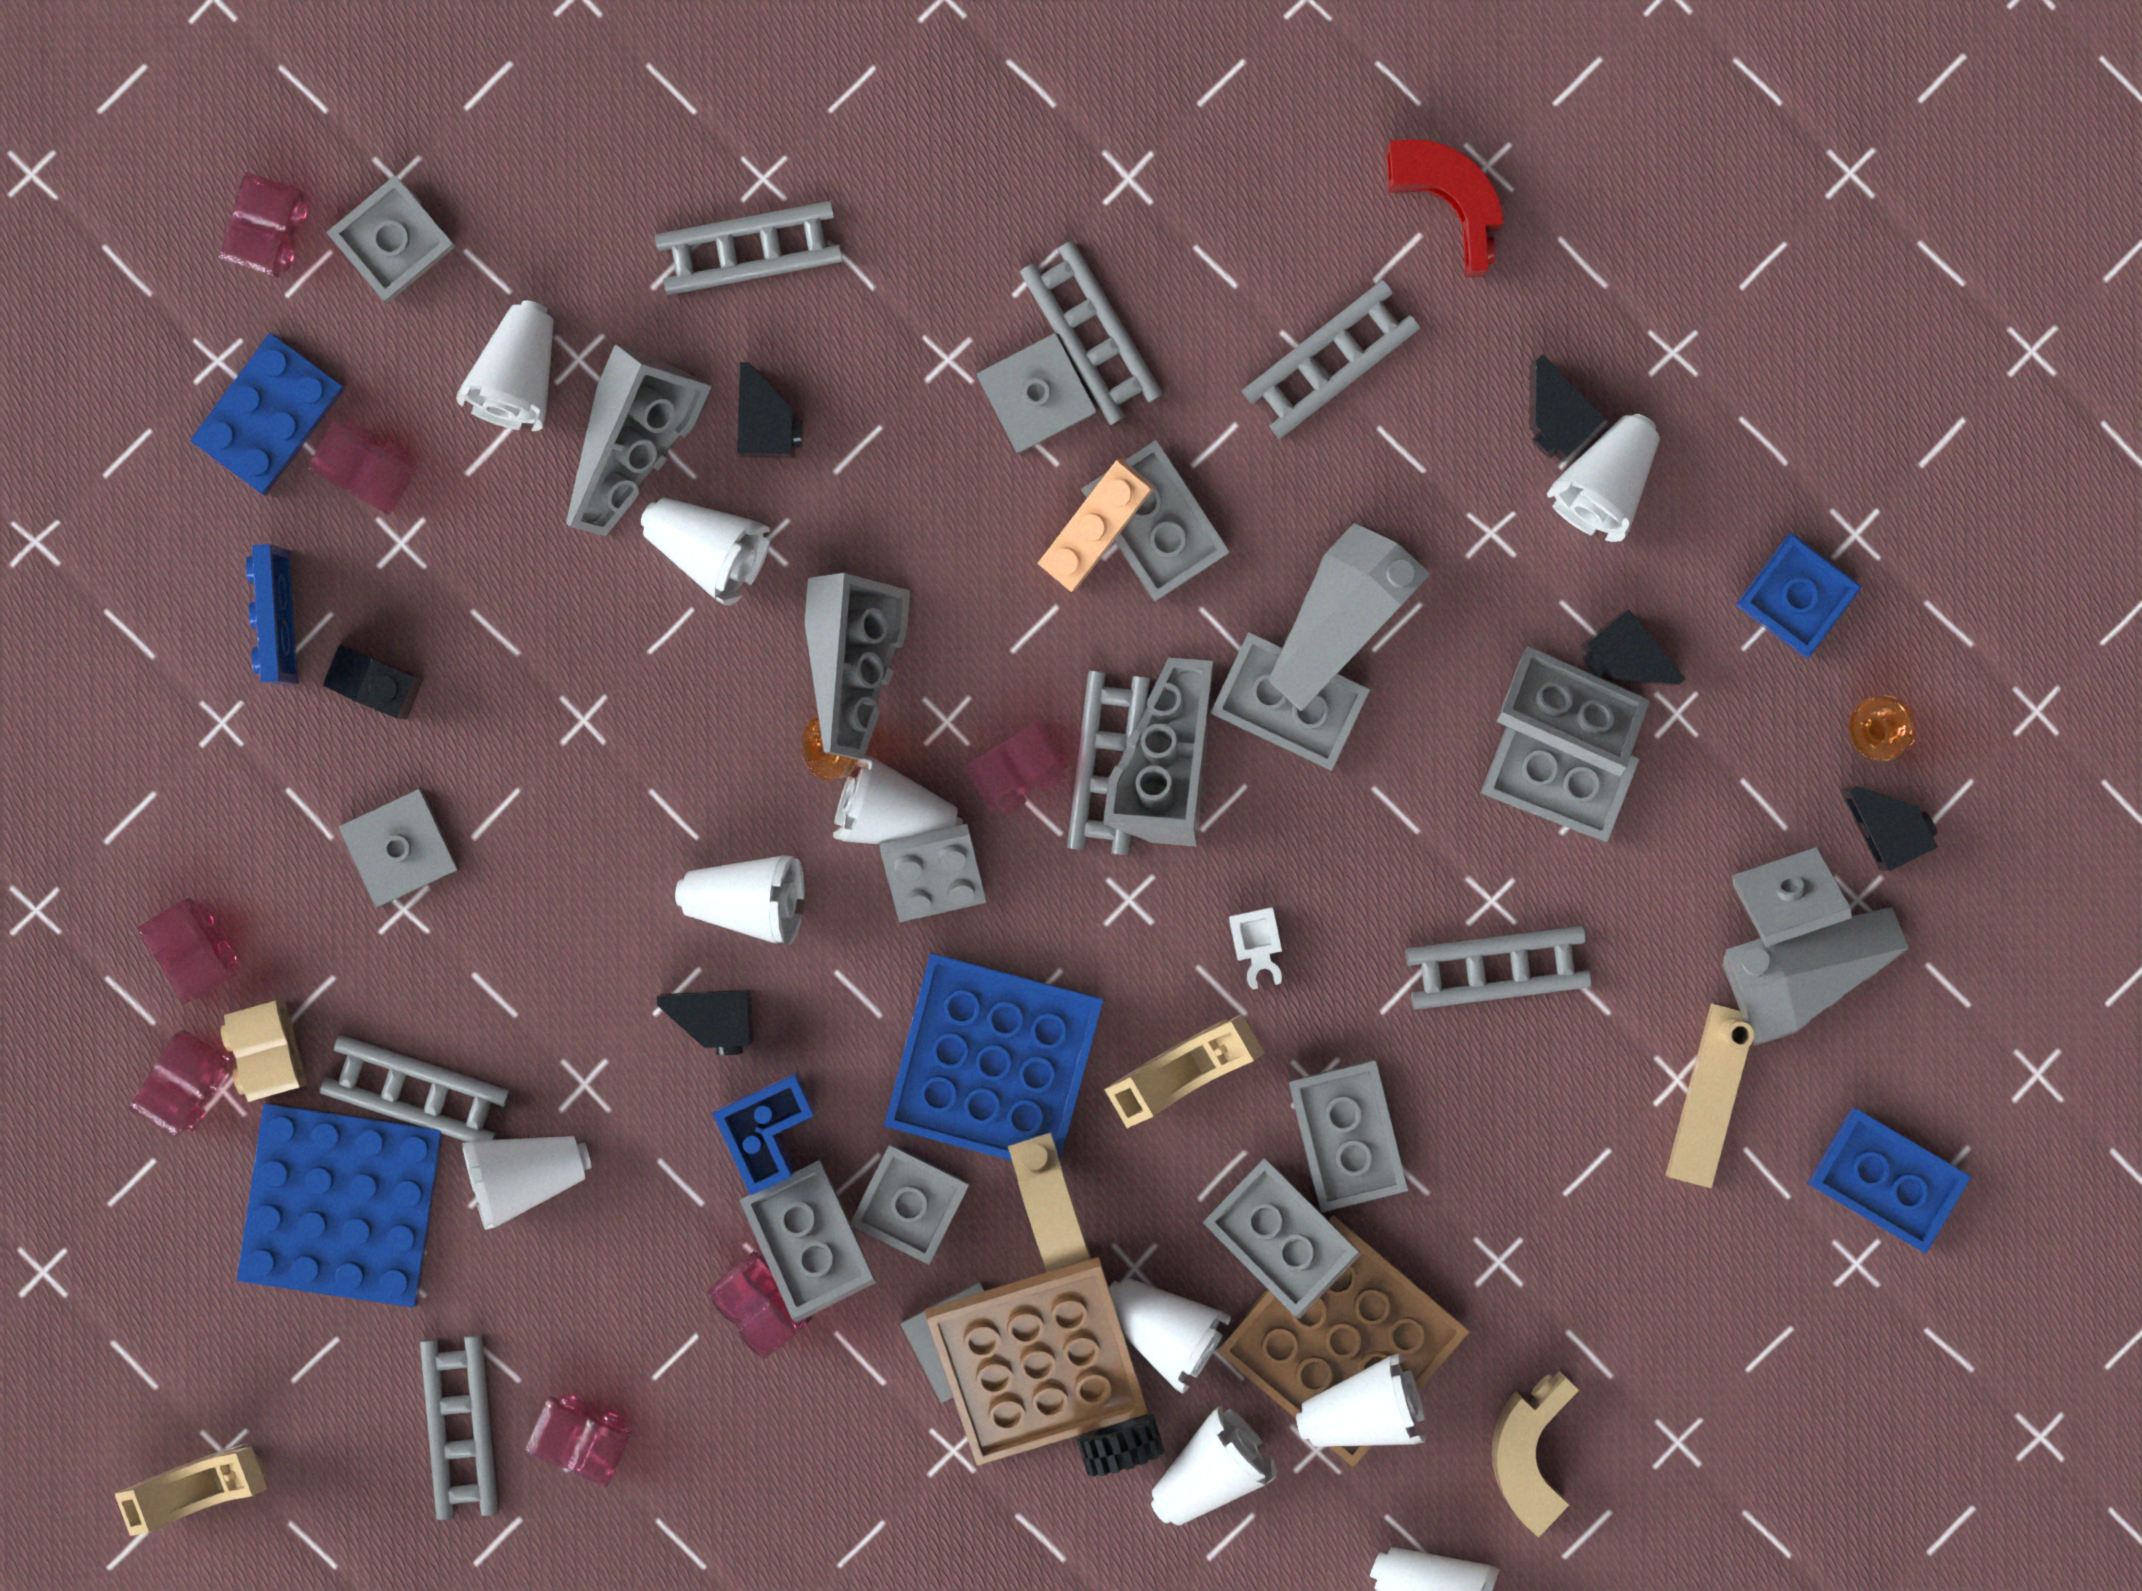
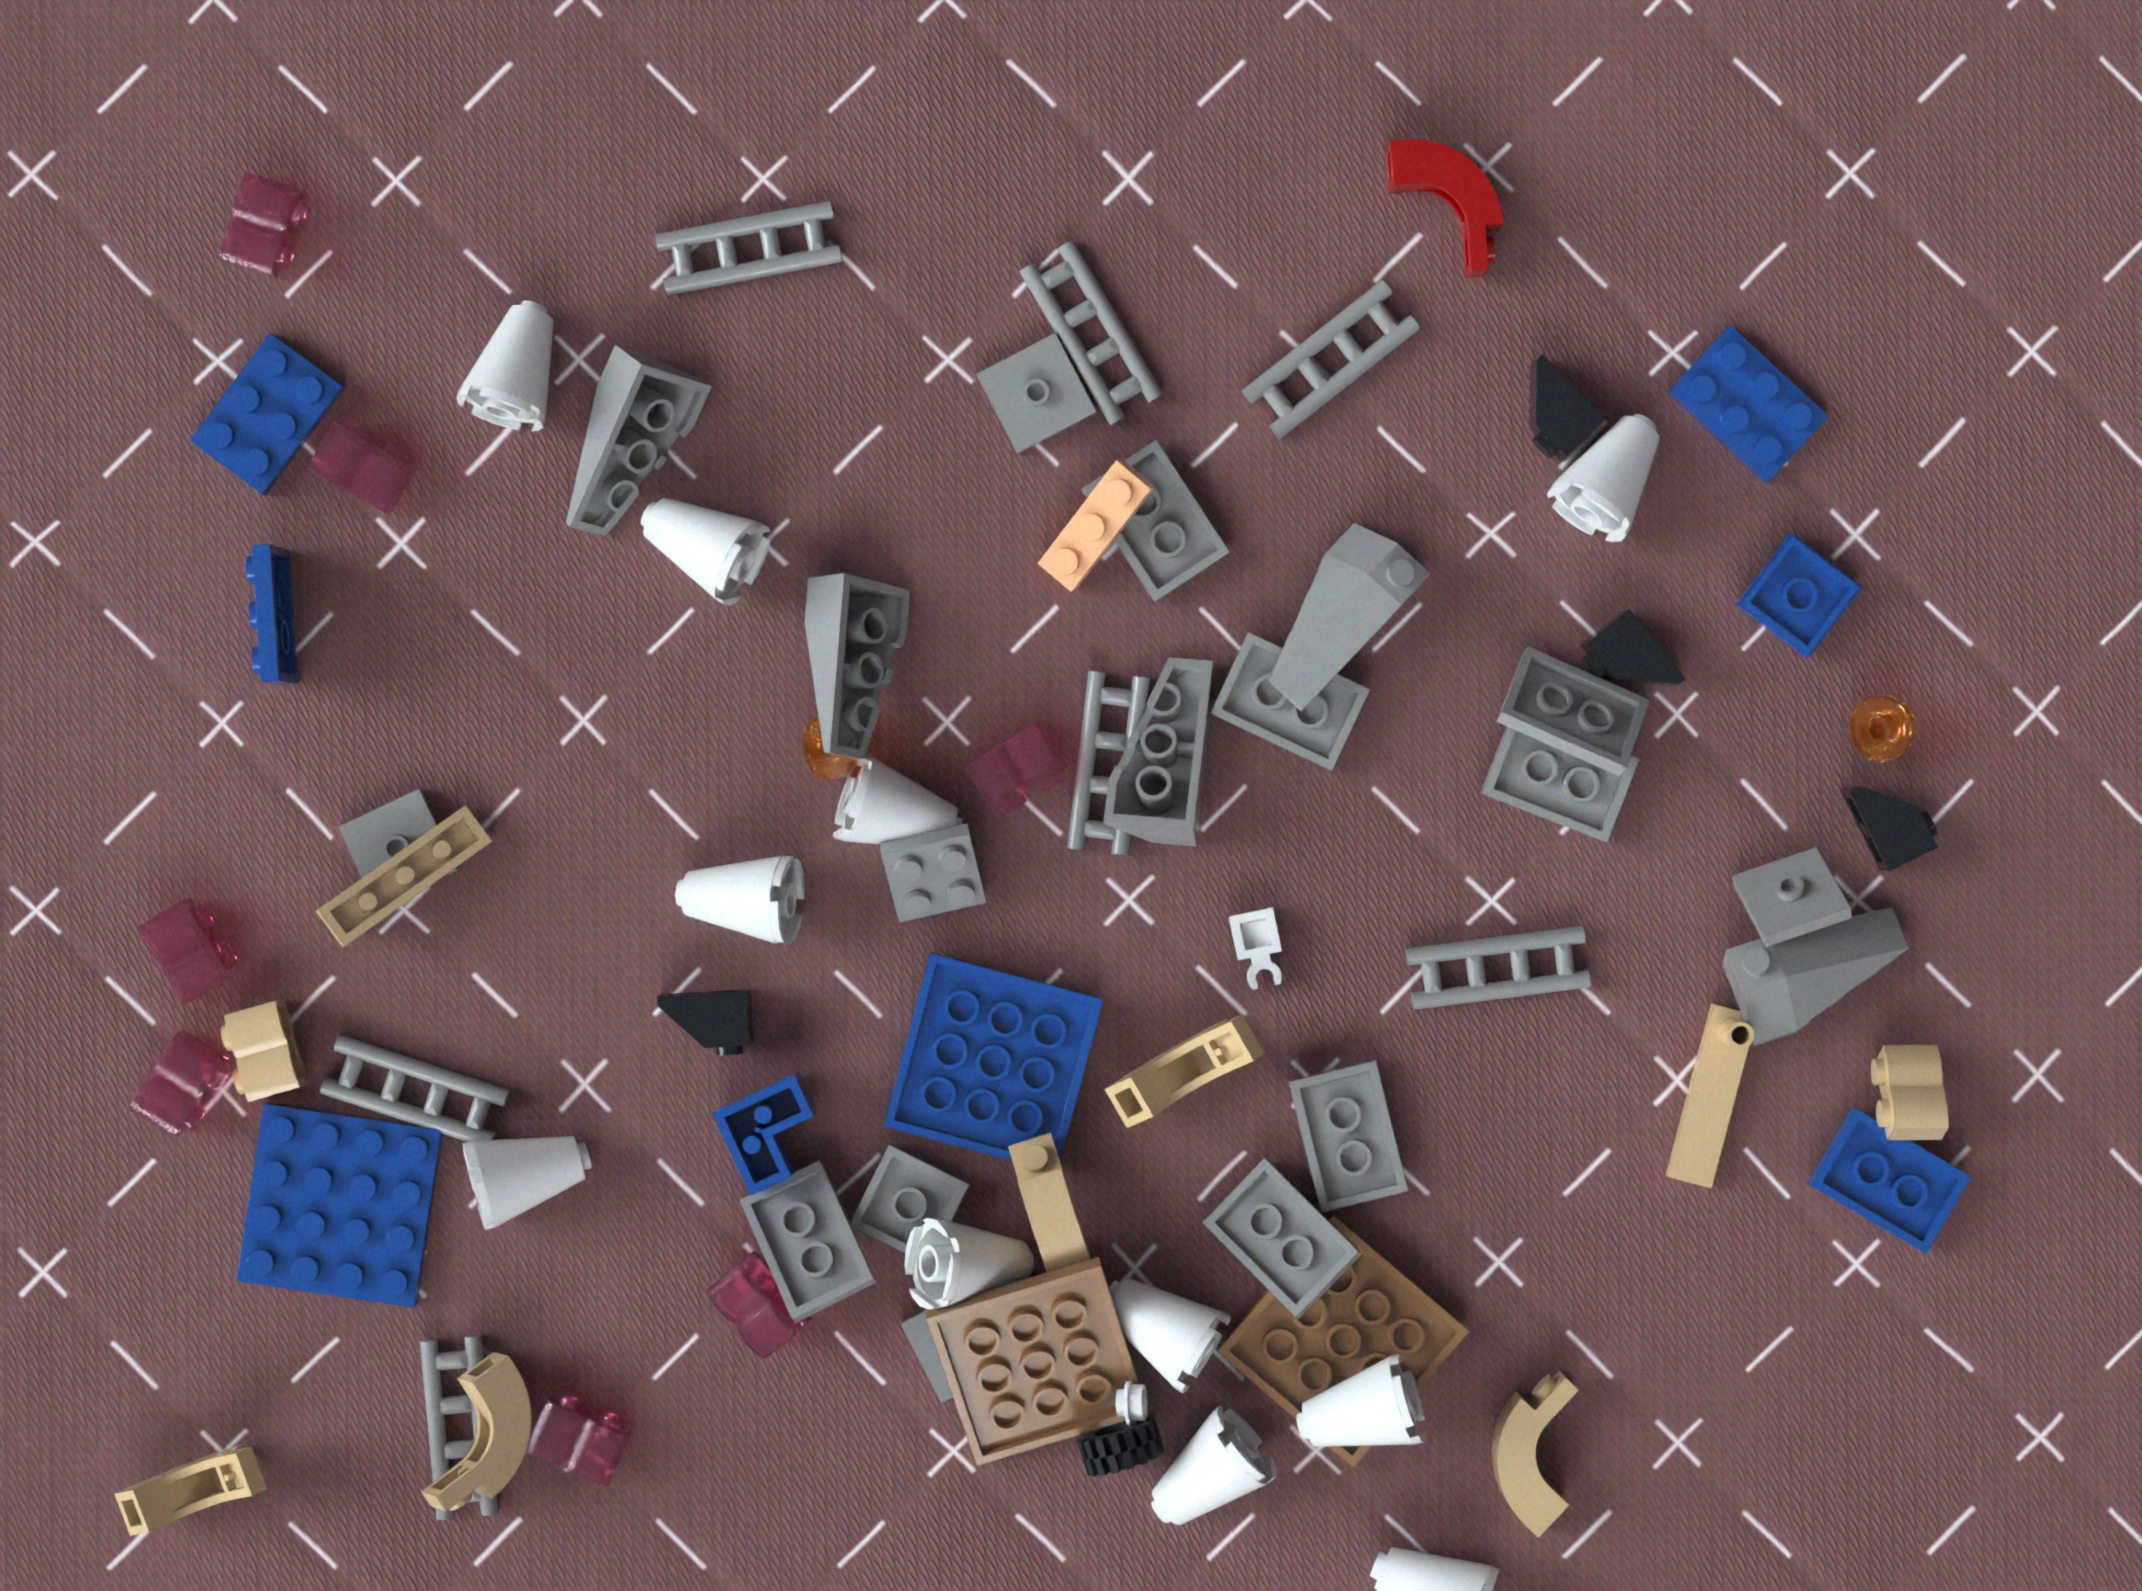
(372, 682): black slope -> none
(391, 239): light grey plate -> none
(403, 876): none -> tan piece
(501, 1435): none -> tan arch
(764, 419): black slope -> none
(961, 1261): none -> white cone
(1132, 1402): none -> white plate
(1747, 404): none -> blue plate
(1911, 1092): none -> tan brick

